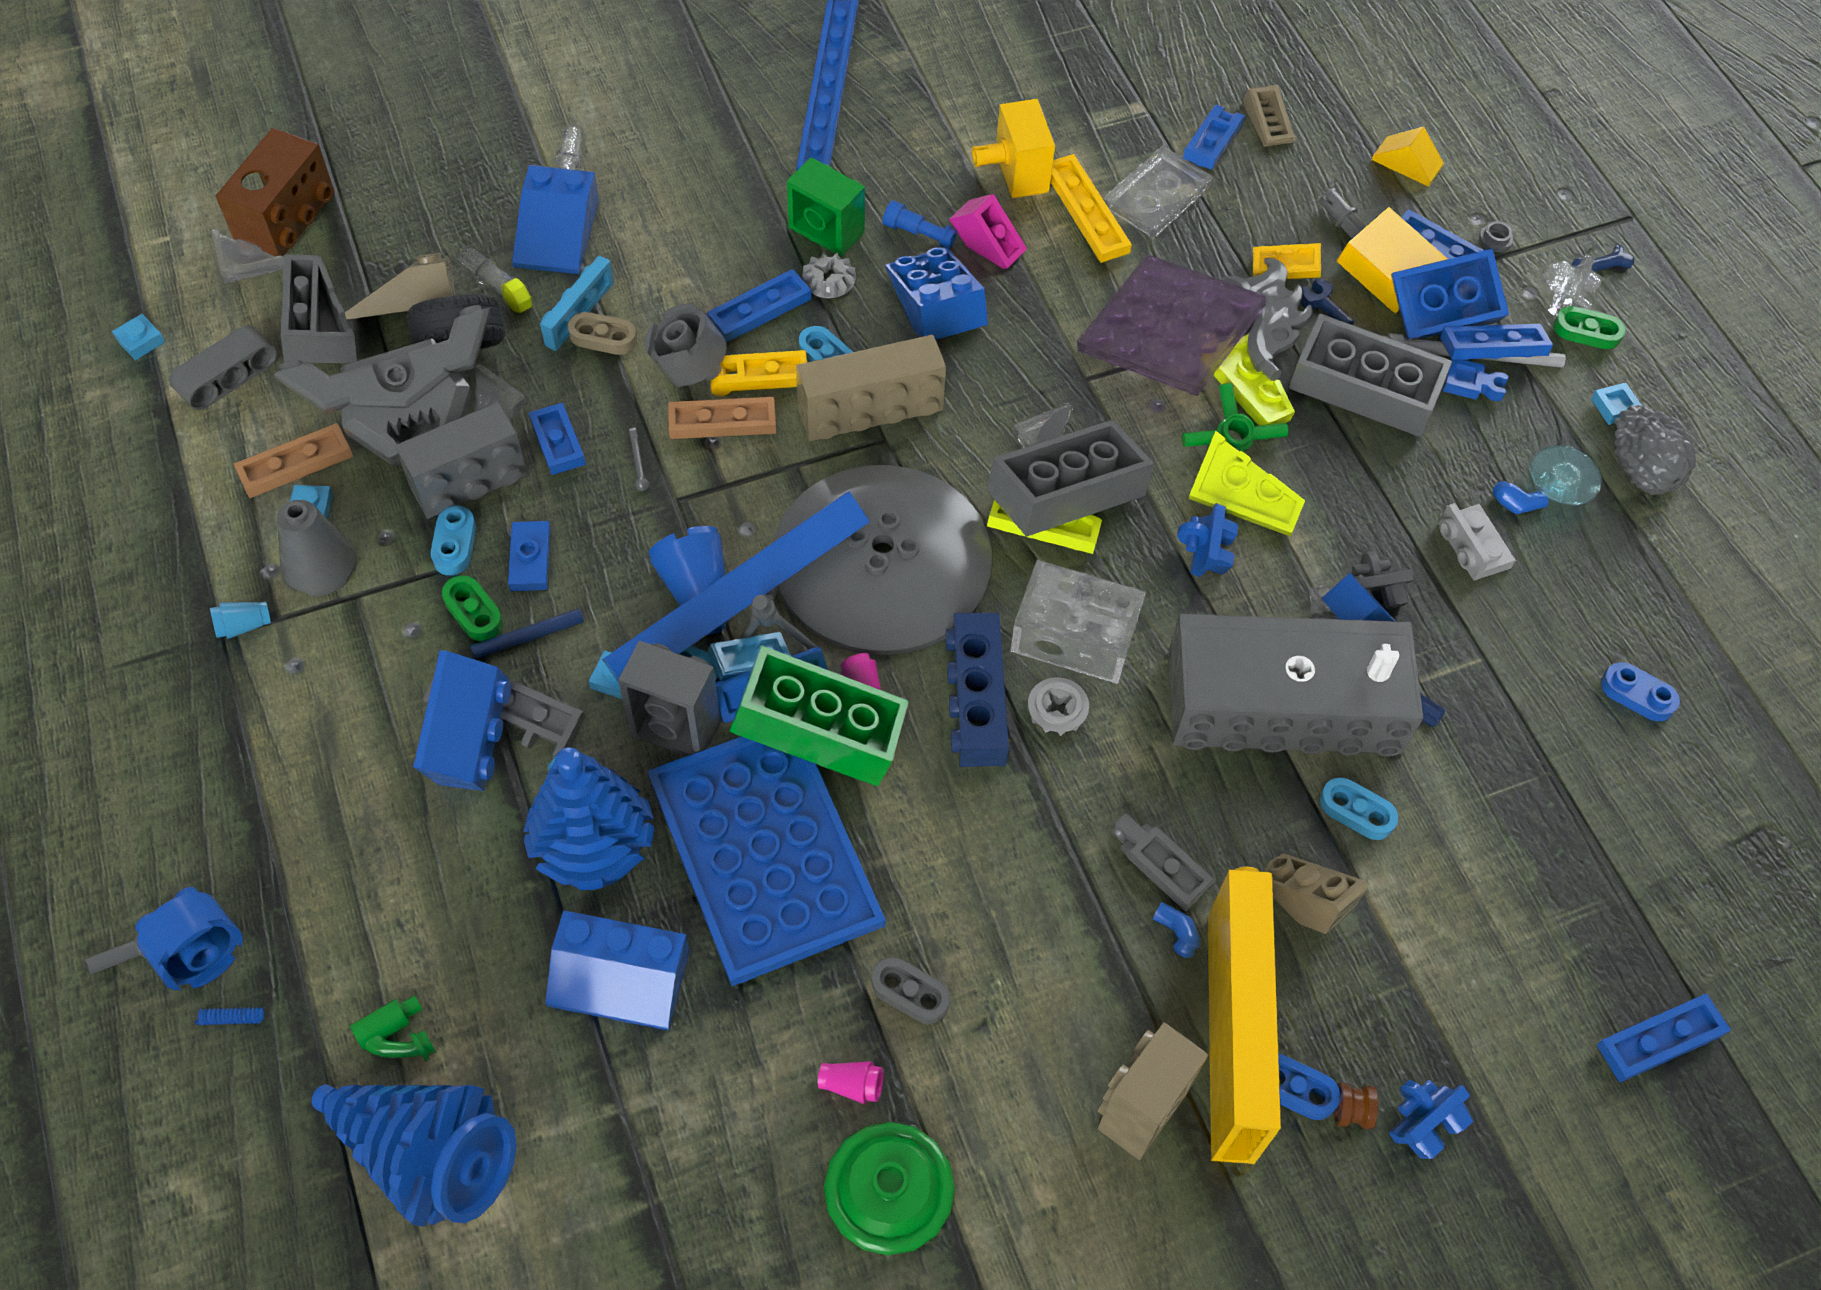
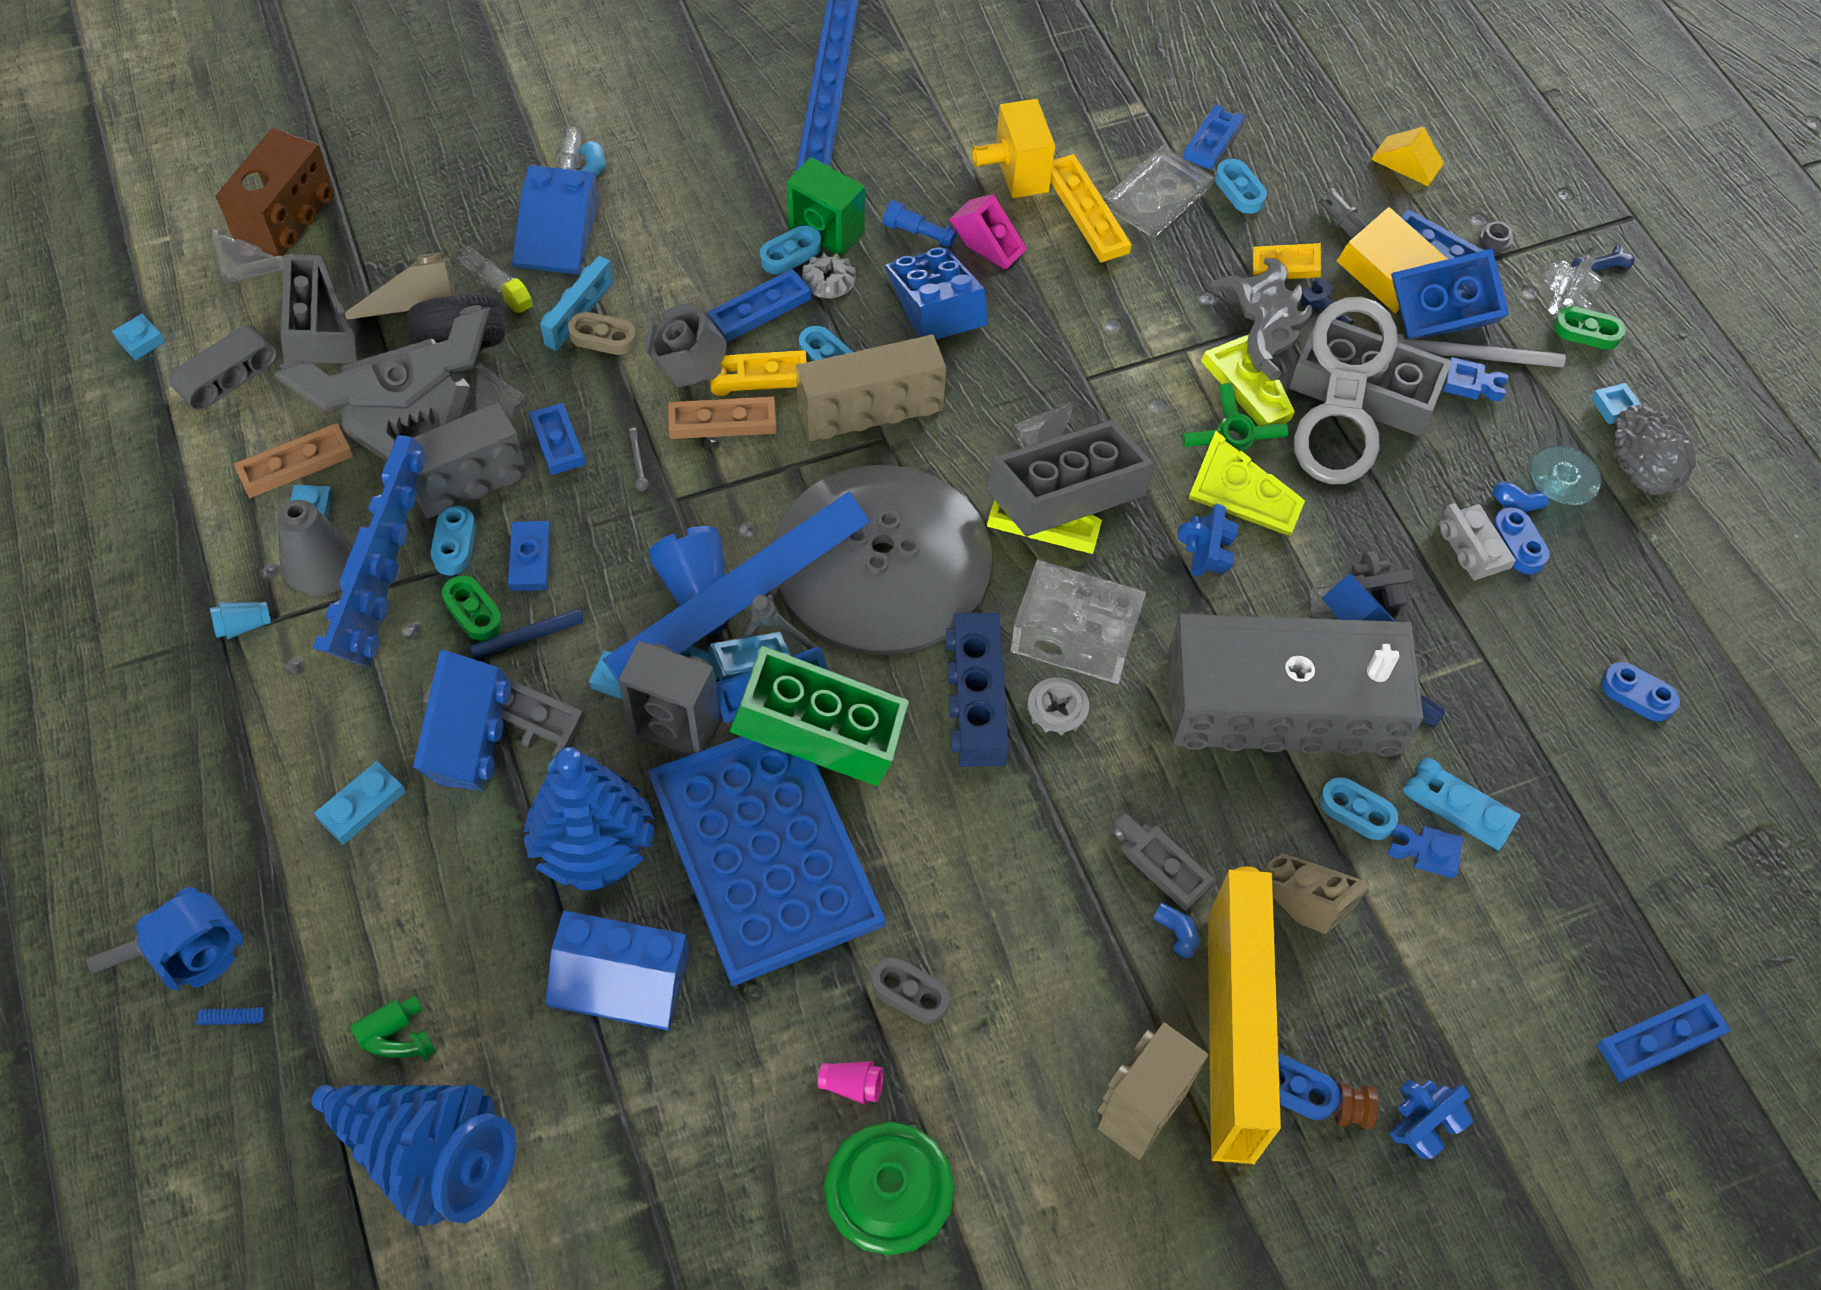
(359, 802): none -> dark azure plate
(373, 561): none -> blue wing
(594, 158): none -> dark azure arm
(787, 252): none -> dark azure plate
(861, 669): dark pink cone -> none
(1171, 324): clear purple plate -> none
(1240, 186): none -> dark azure plate
(1272, 97): dark tan slope -> none
(1345, 390): none -> light grey bar
(1433, 849): none -> blue plate
(1461, 804): none -> dark azure plate
(1496, 341): blue plate -> none
(1521, 537): none -> plate

